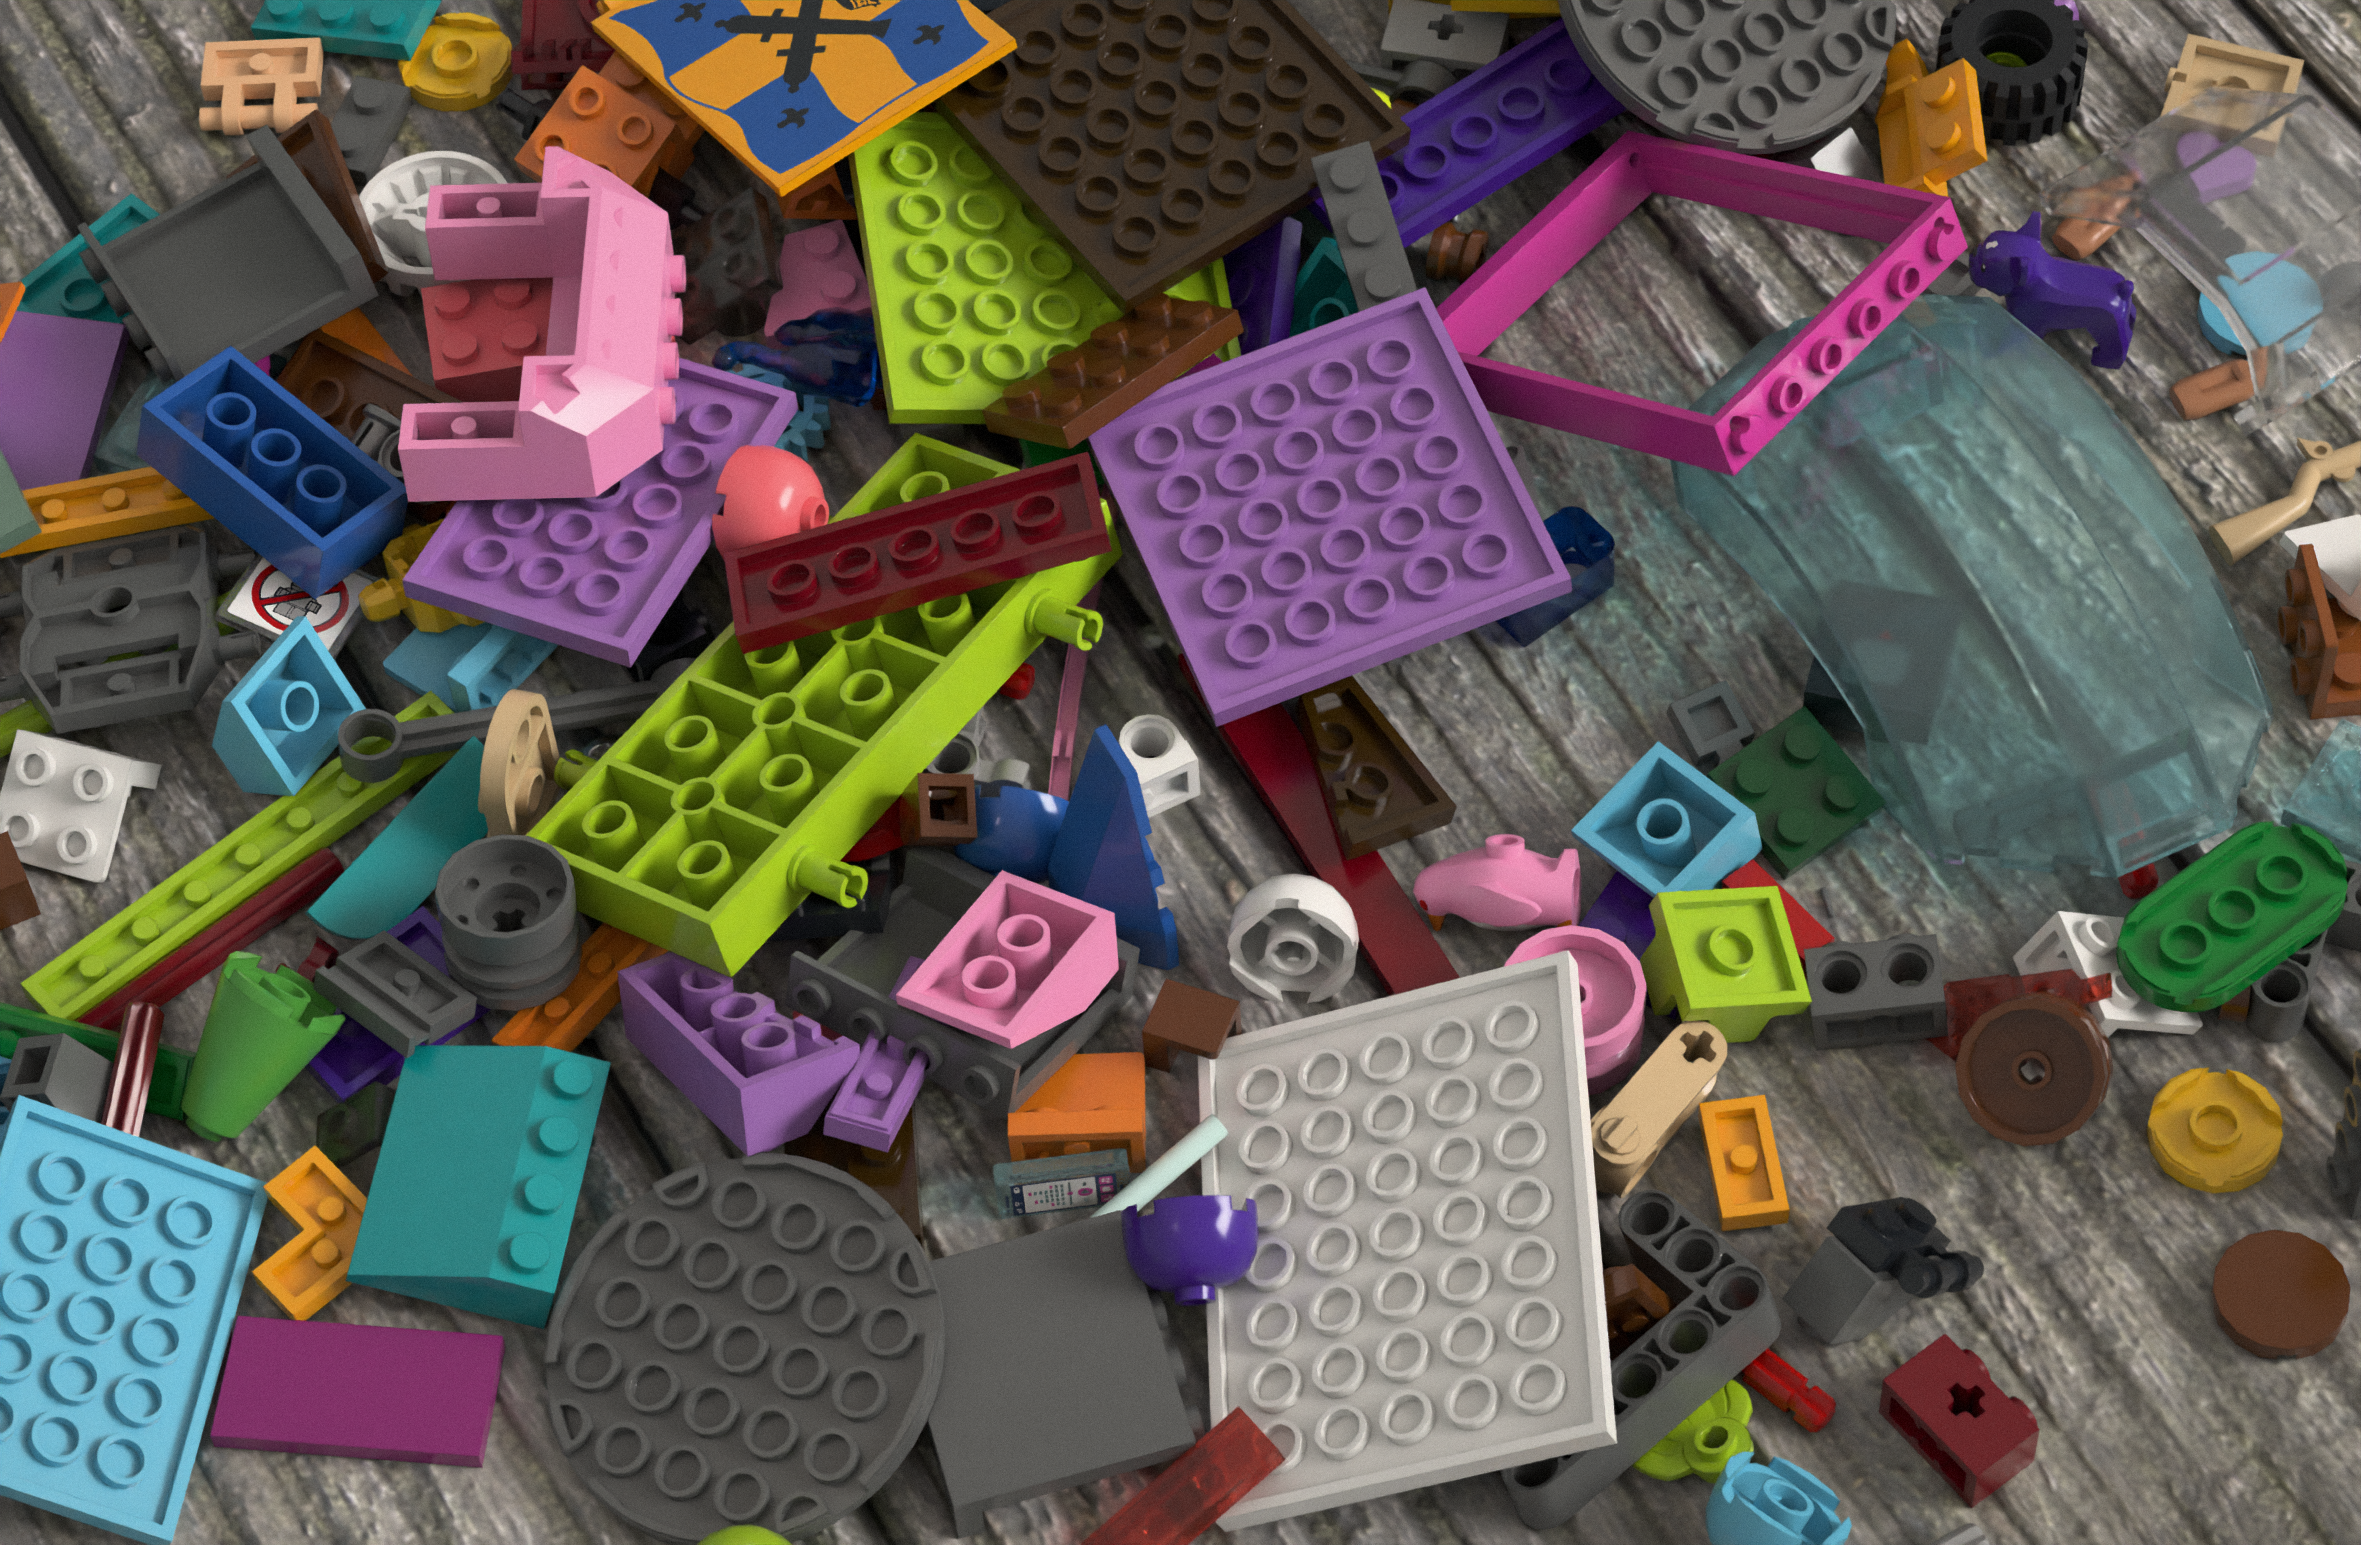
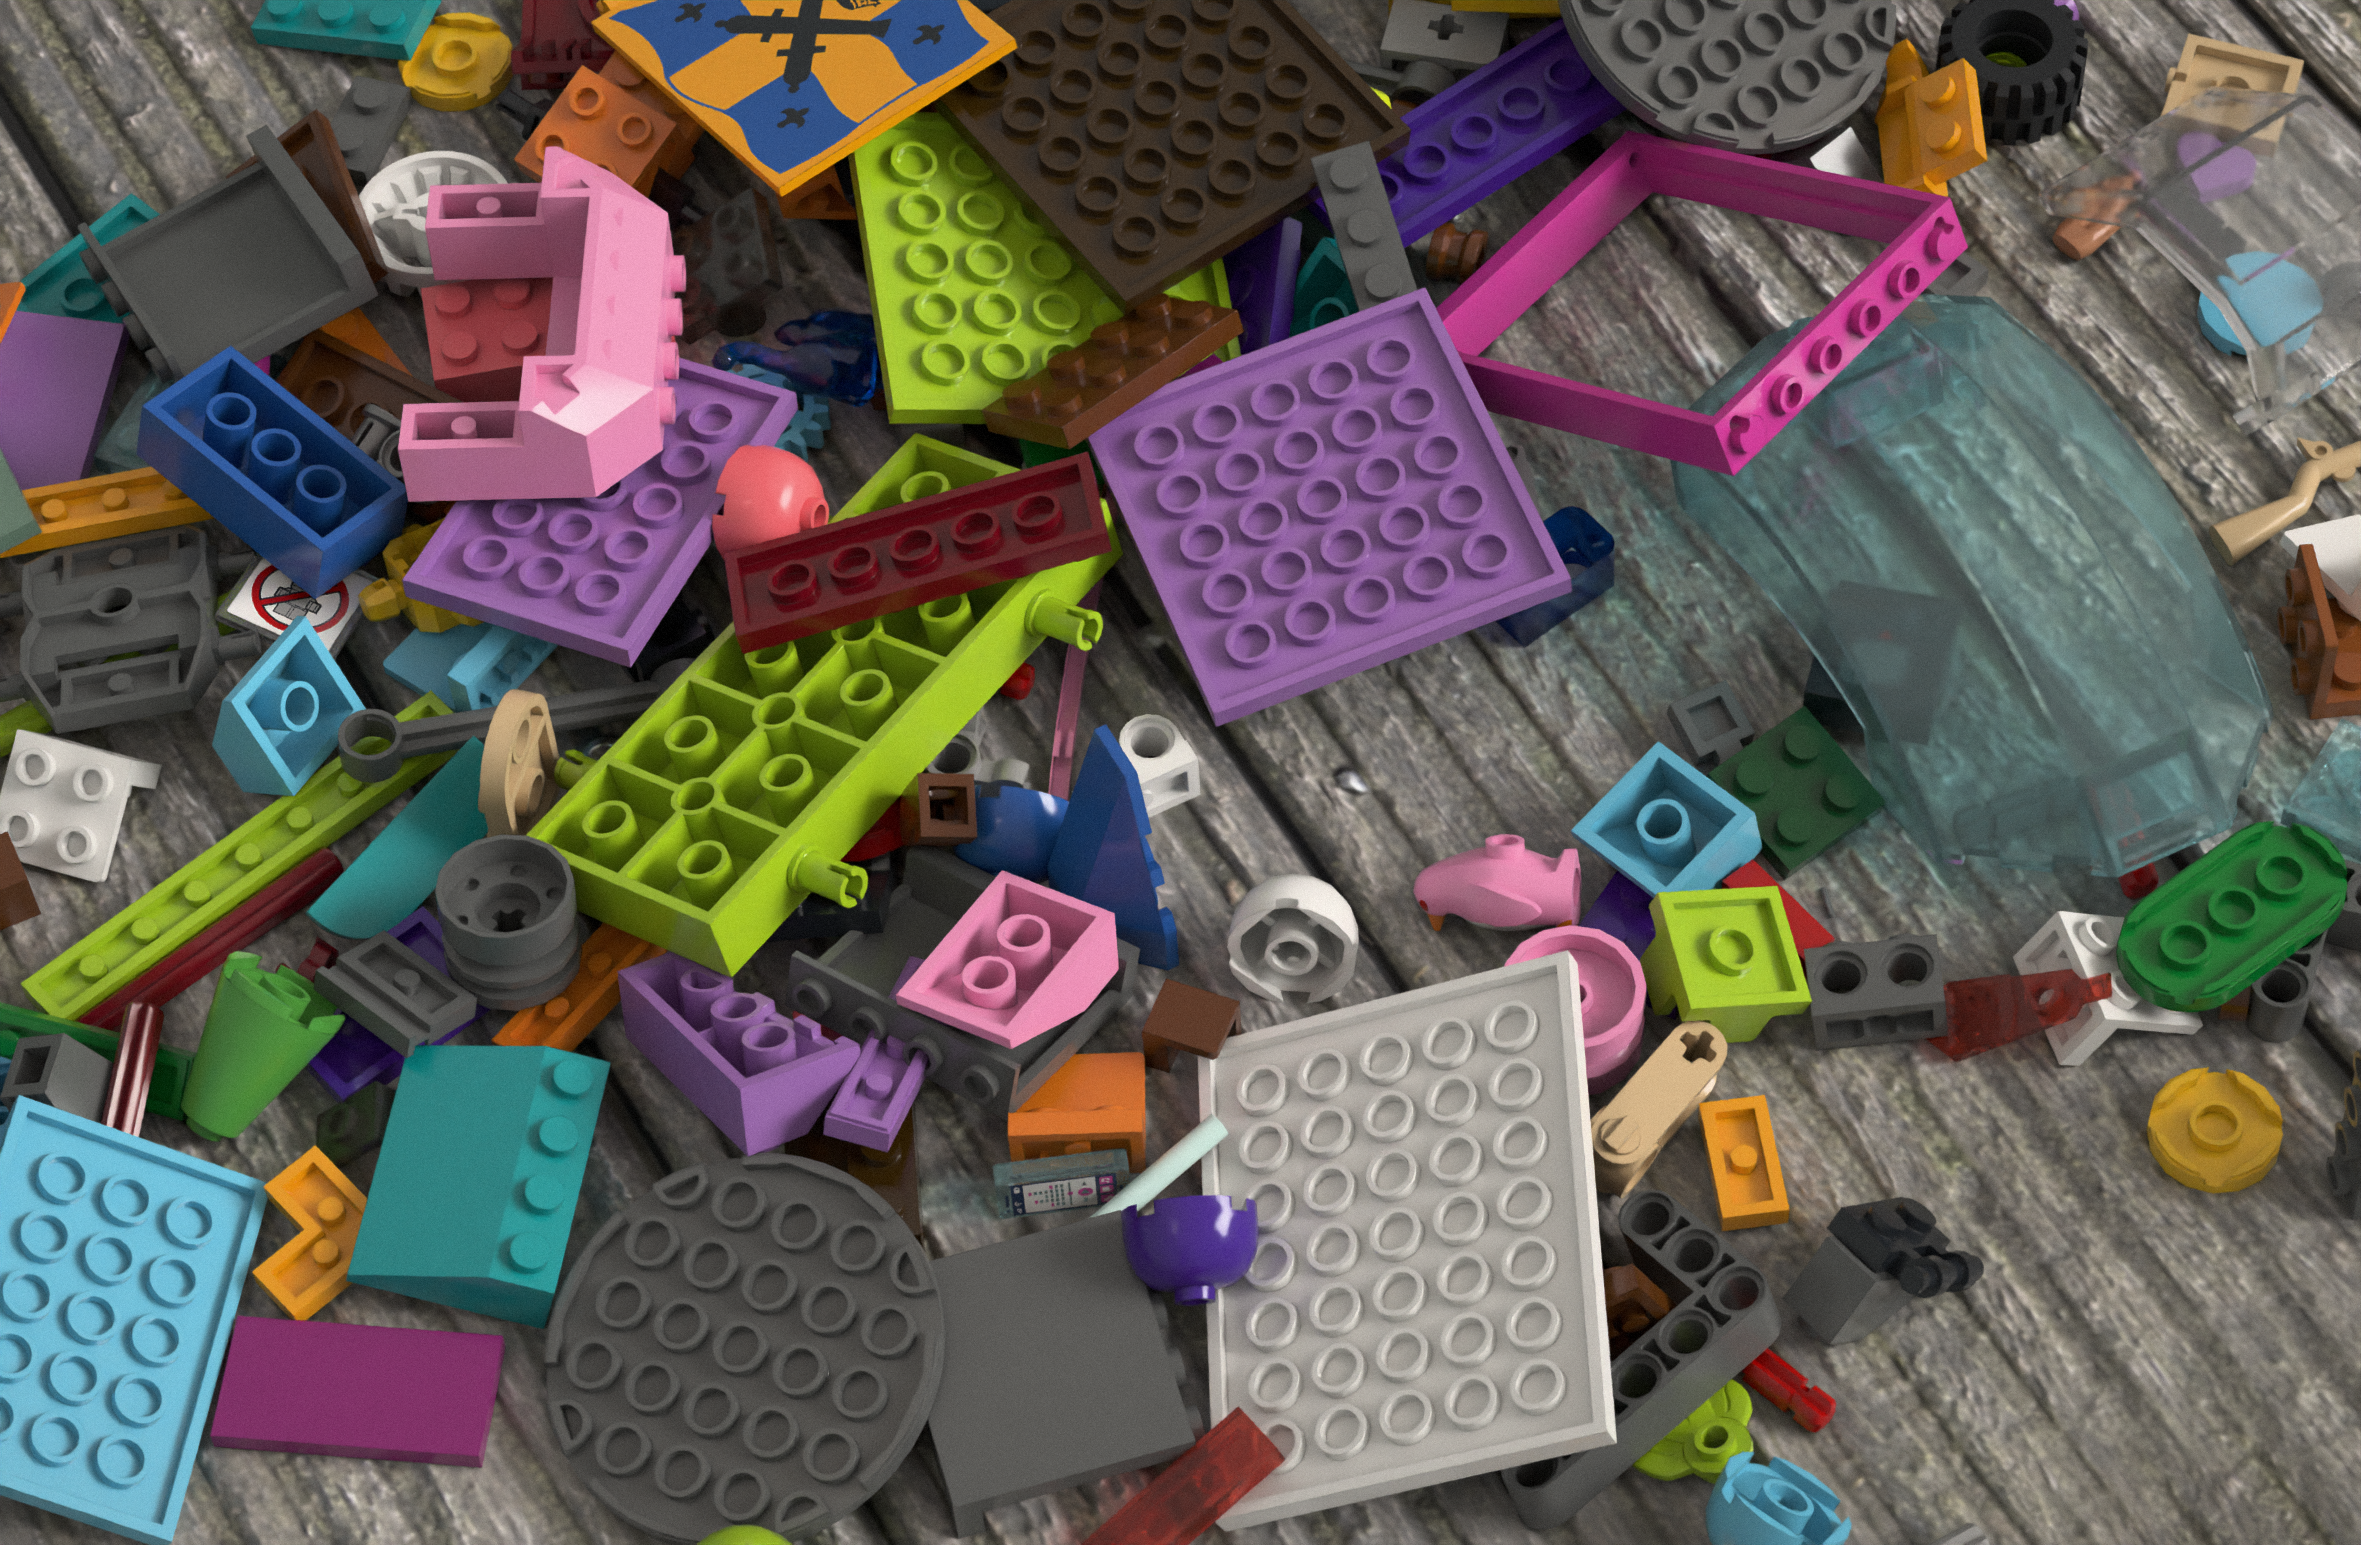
(259, 71): light nougat plate -> none
(816, 273): bright pink wing -> none
(1283, 772): dark red tile -> none
(1368, 771): dark brown wing -> none
(1959, 1419): dark red brick -> none
(2045, 1107): reddish brown wheel -> none
(2055, 291): dark purple animal -> none
(2212, 390): nougat piece -> none
(2280, 1294): reddish brown tile -> none

